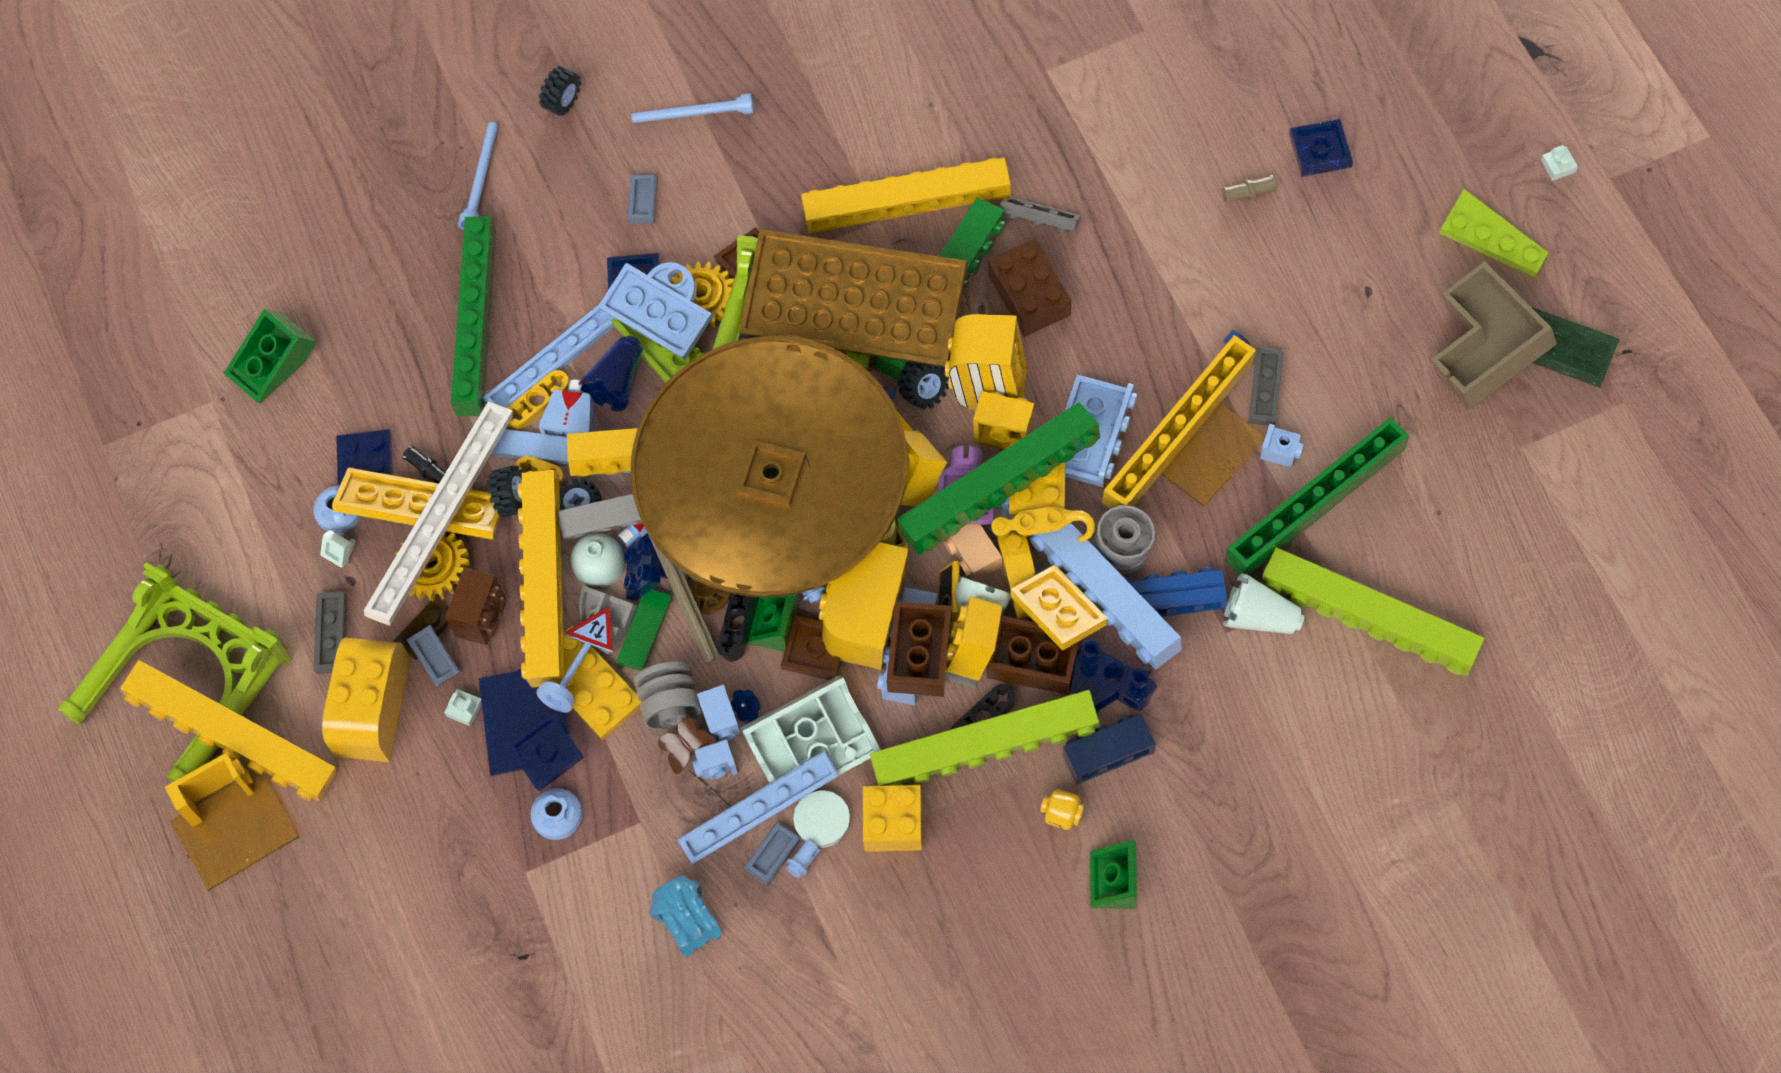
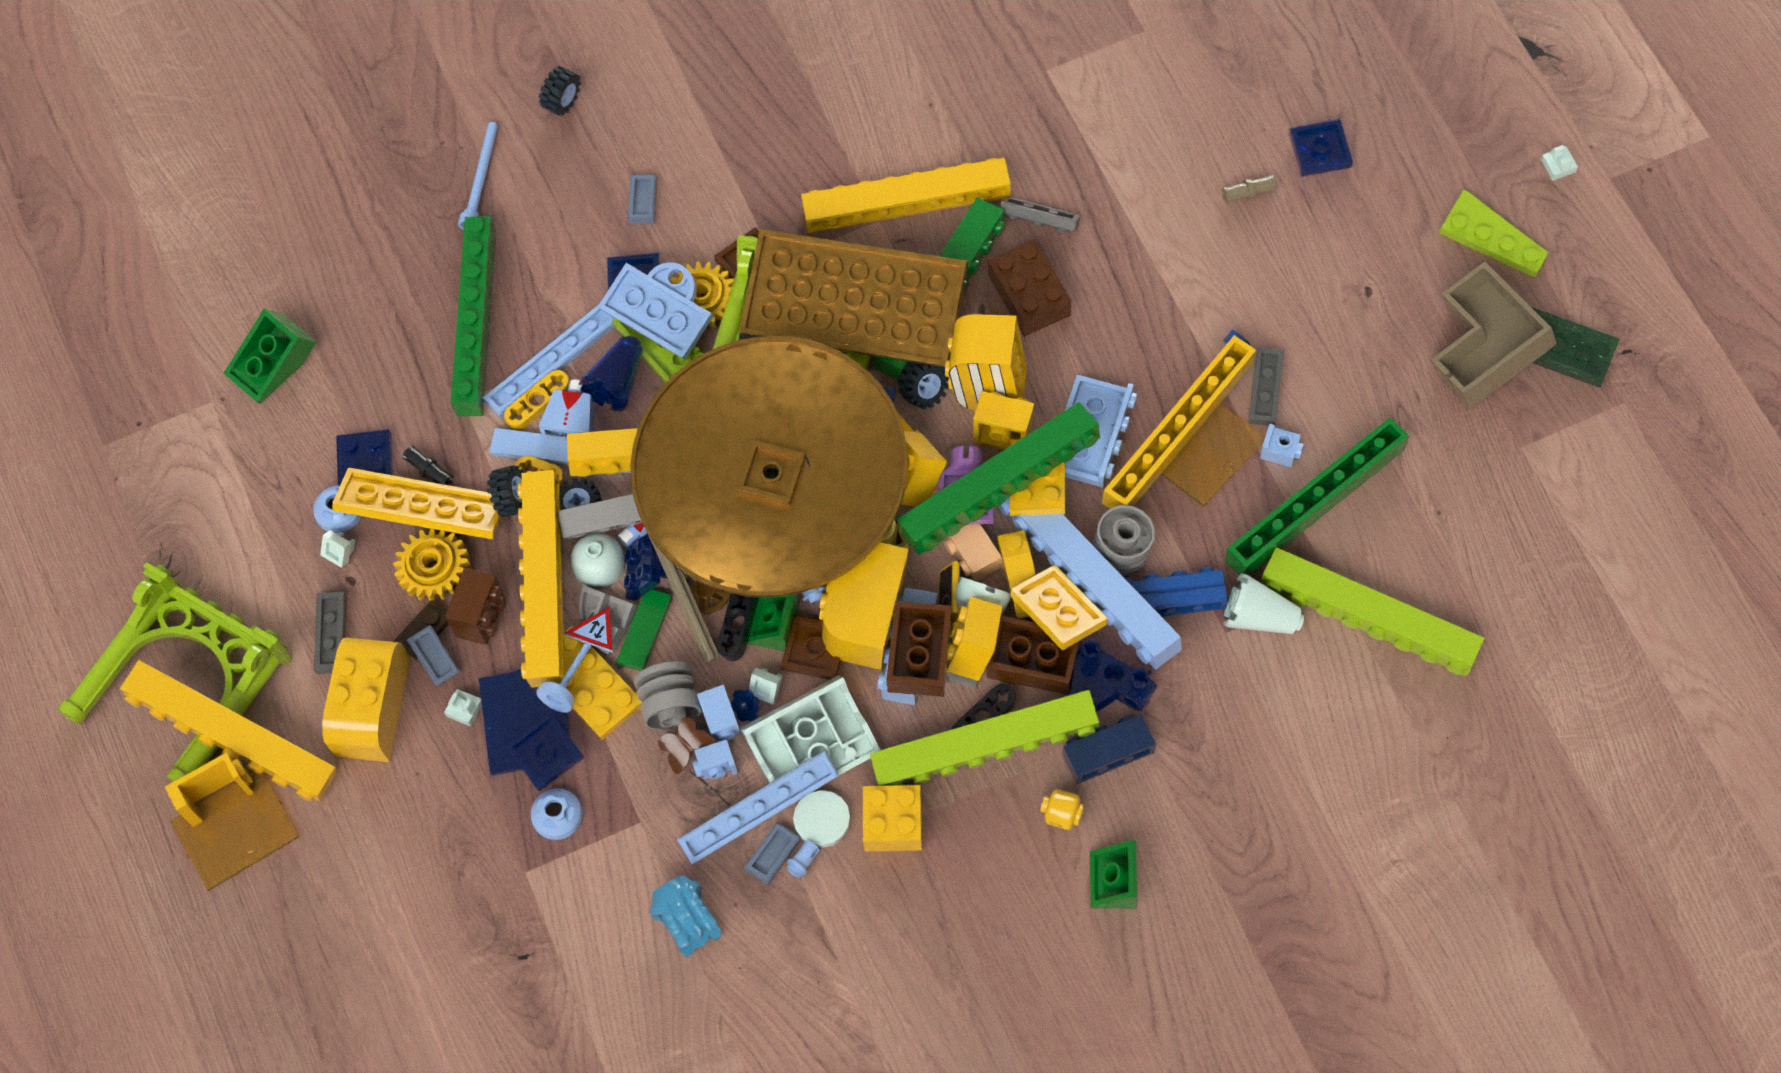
(438, 514): white plate -> none
(741, 104): light blue piece -> none
(765, 685): none -> light aqua tile
(1042, 521): yellow piece -> none

